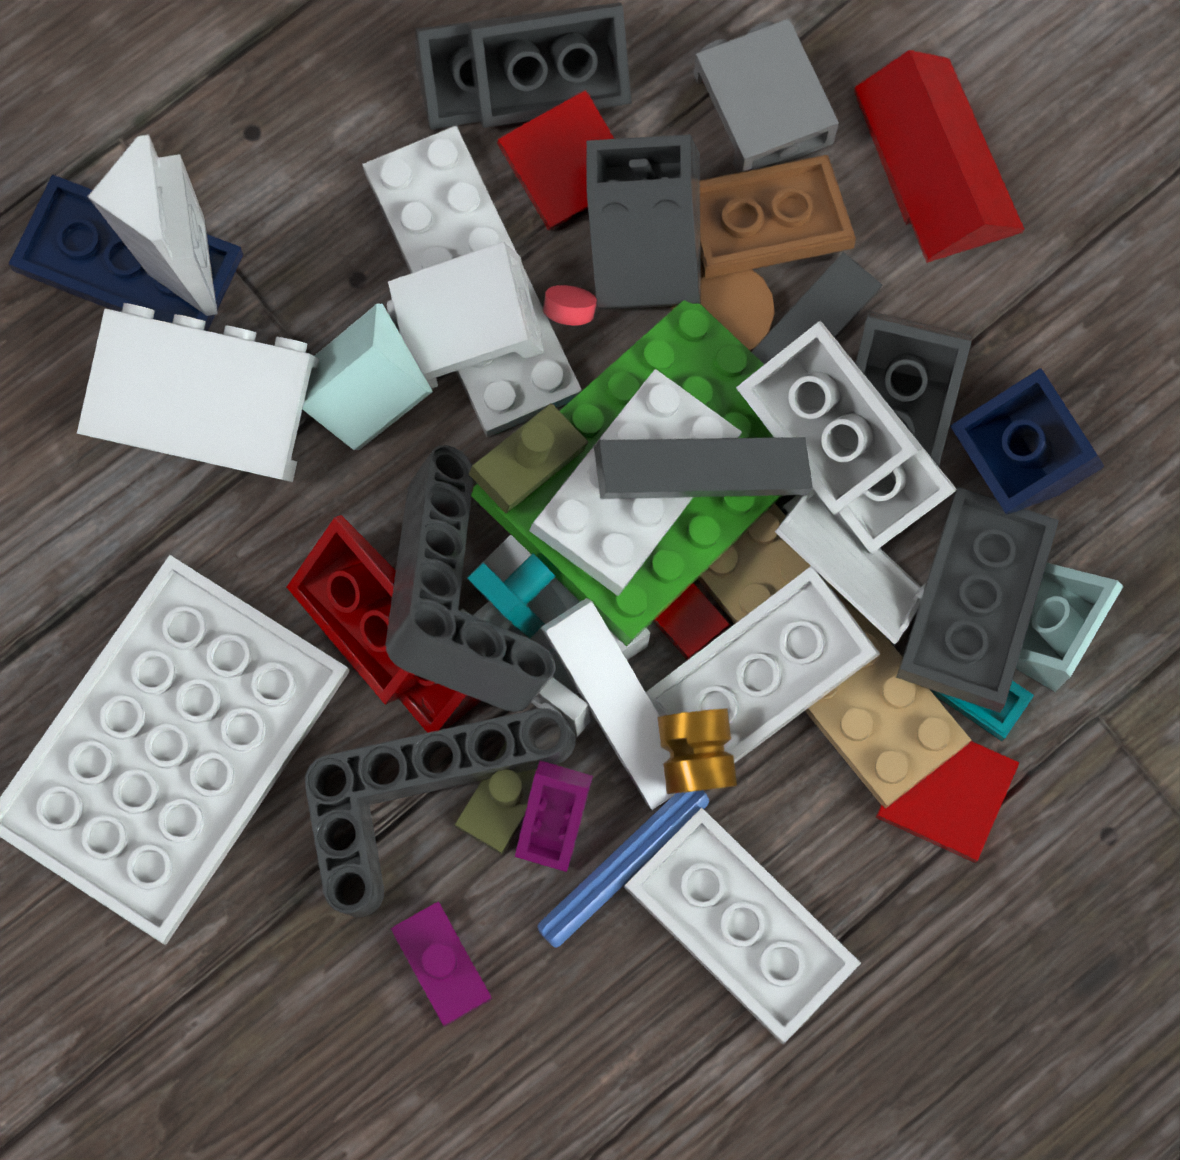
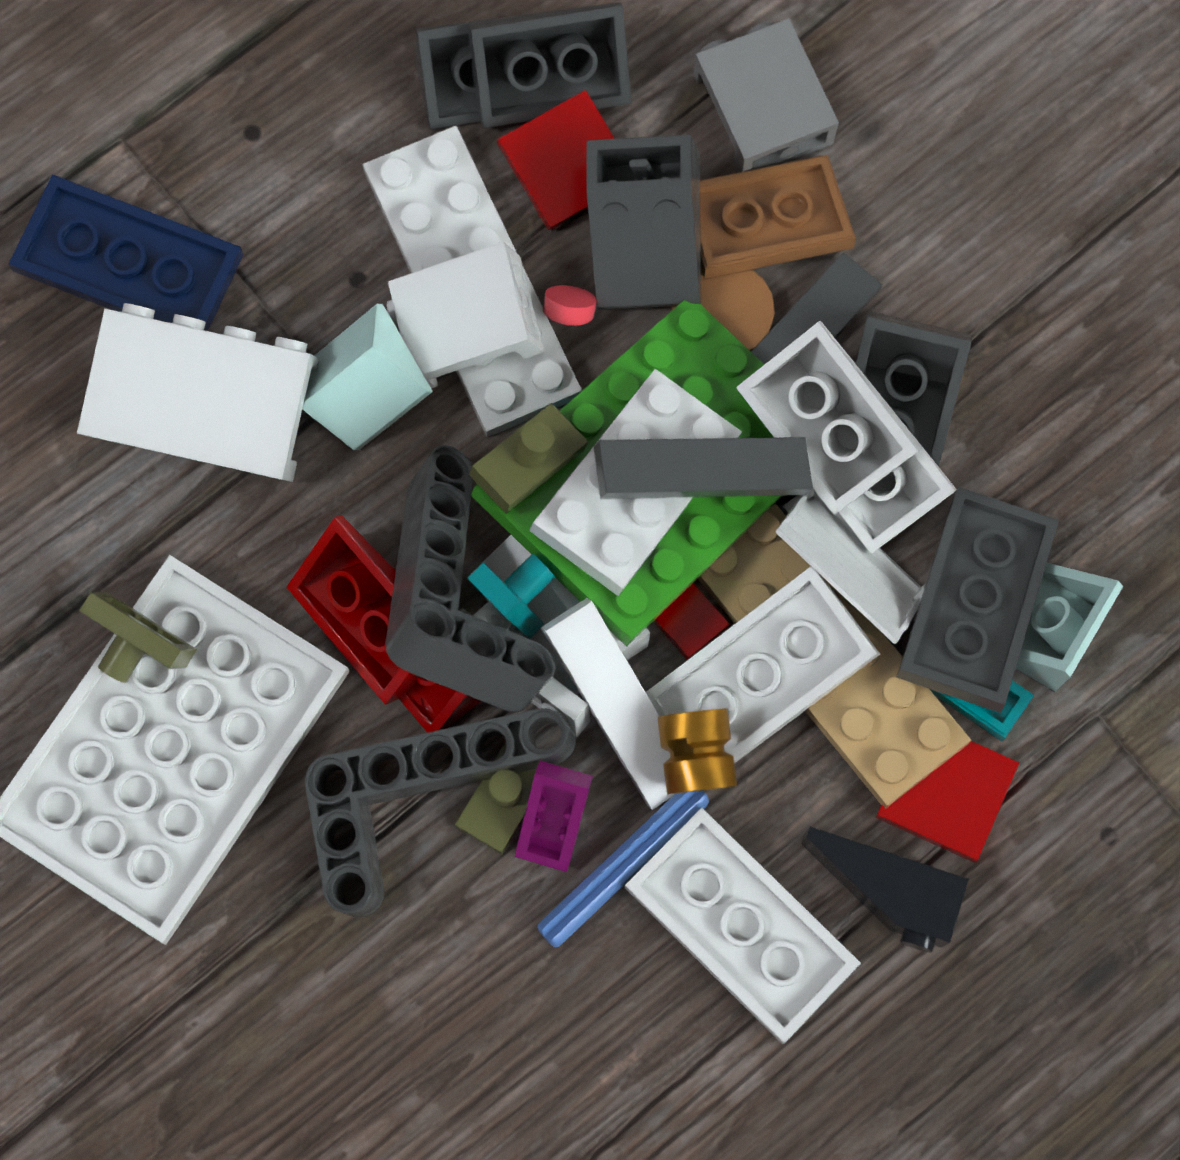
(133, 637): none -> olive tile
(159, 221): white slope -> none
(441, 964): magenta tile -> none
(898, 891): none -> black slope
(936, 156): red slope -> none
(1027, 444): dark blue slope -> none

